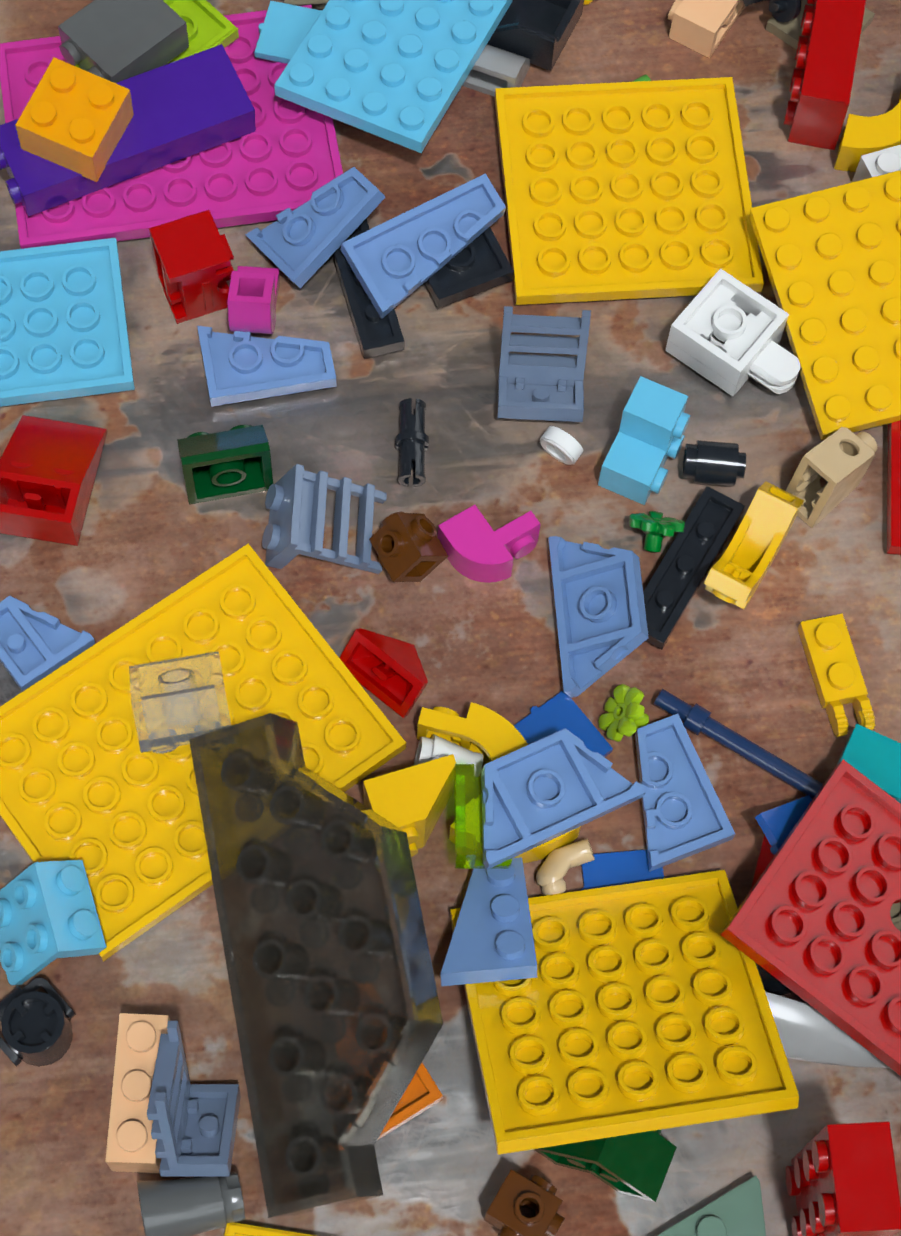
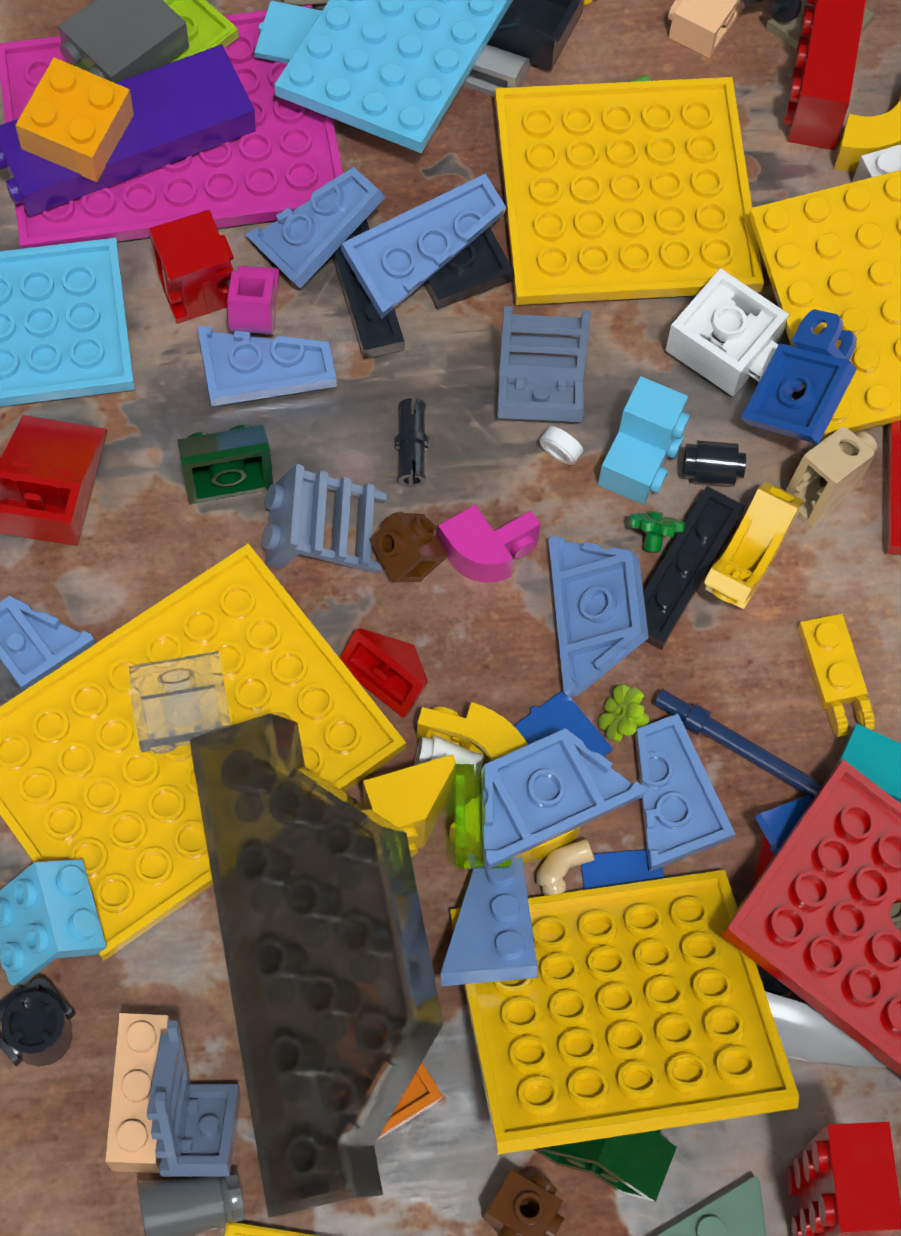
(812, 364): none -> blue plate

